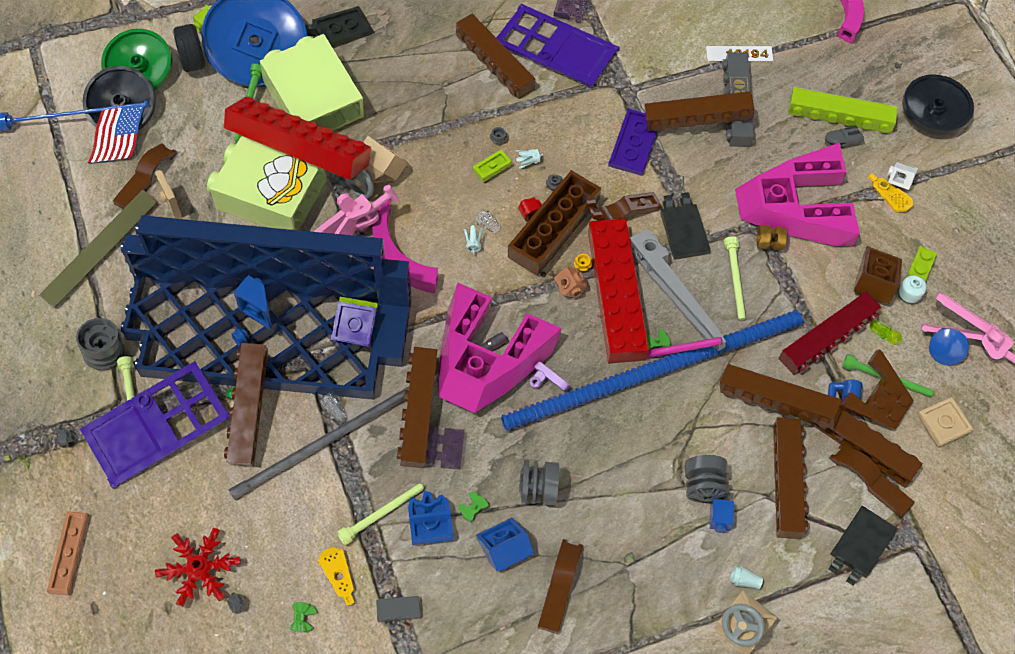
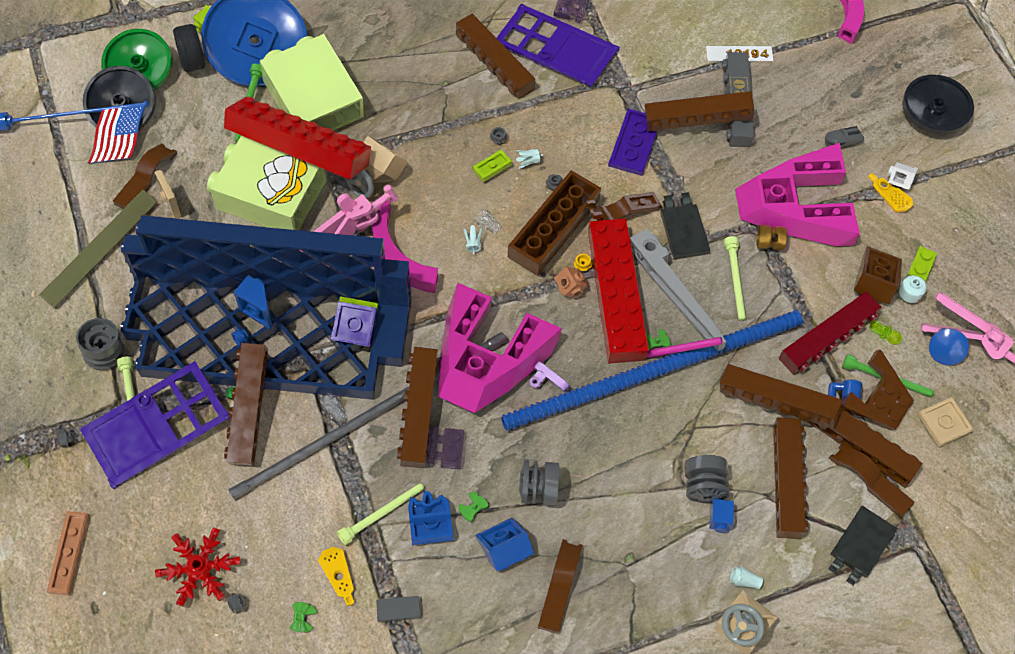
(341, 26): pearl dark grey tile -> none
(529, 207): red plate -> none
(842, 110): lime brick -> none

